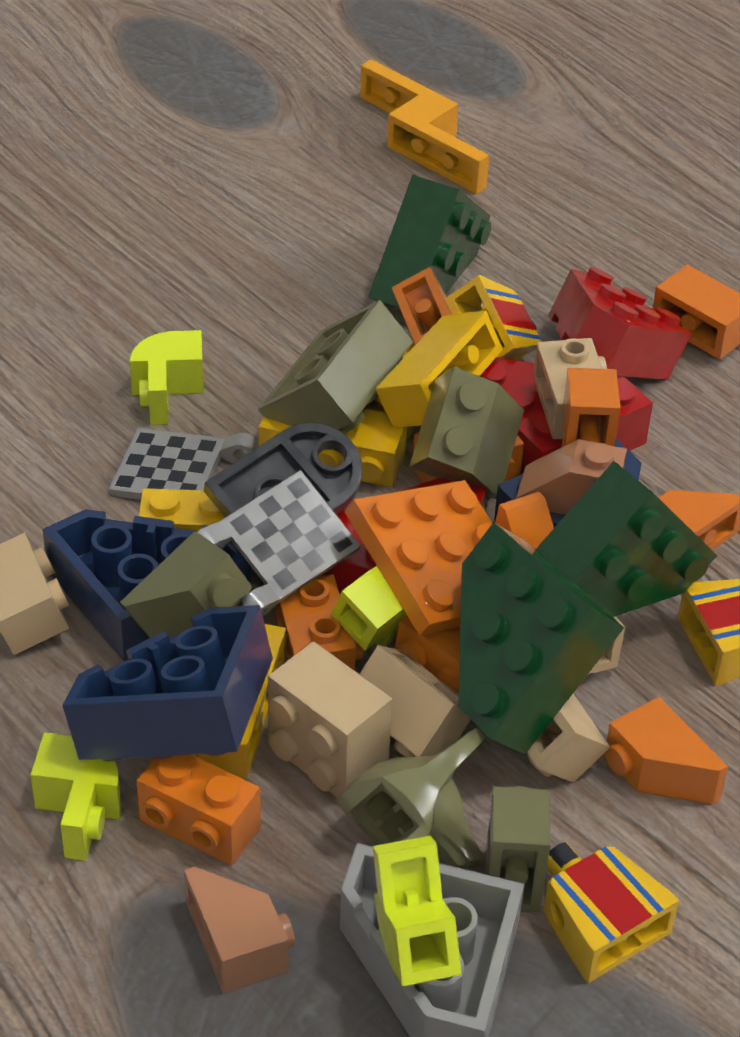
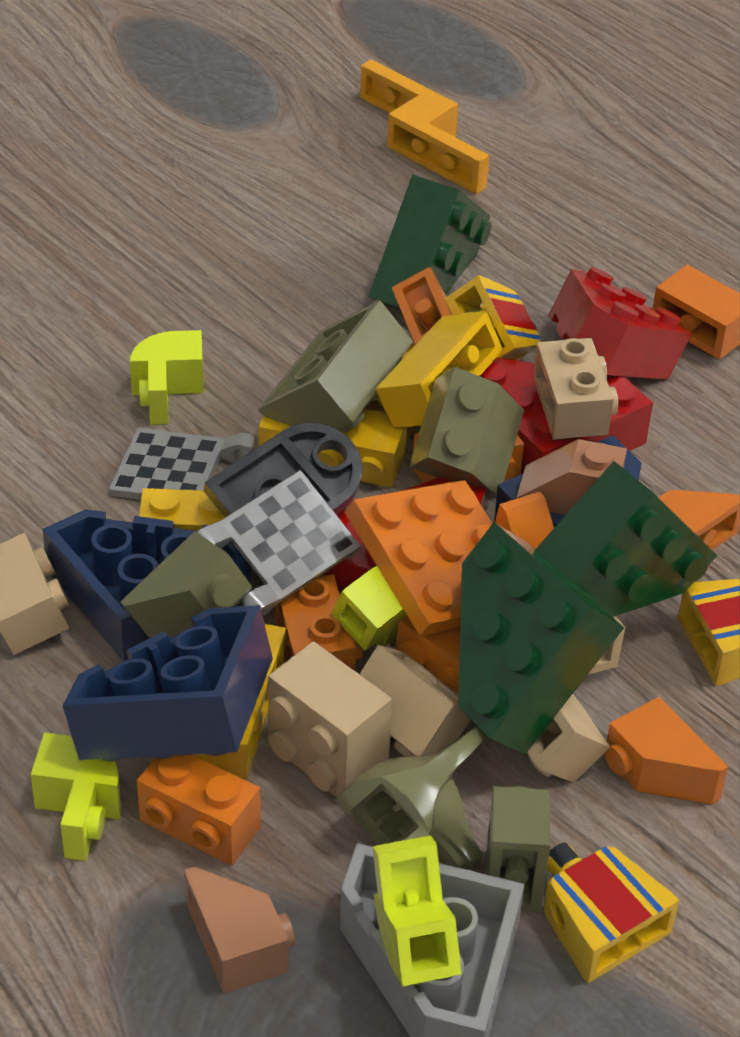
(590, 406): orange slope -> none

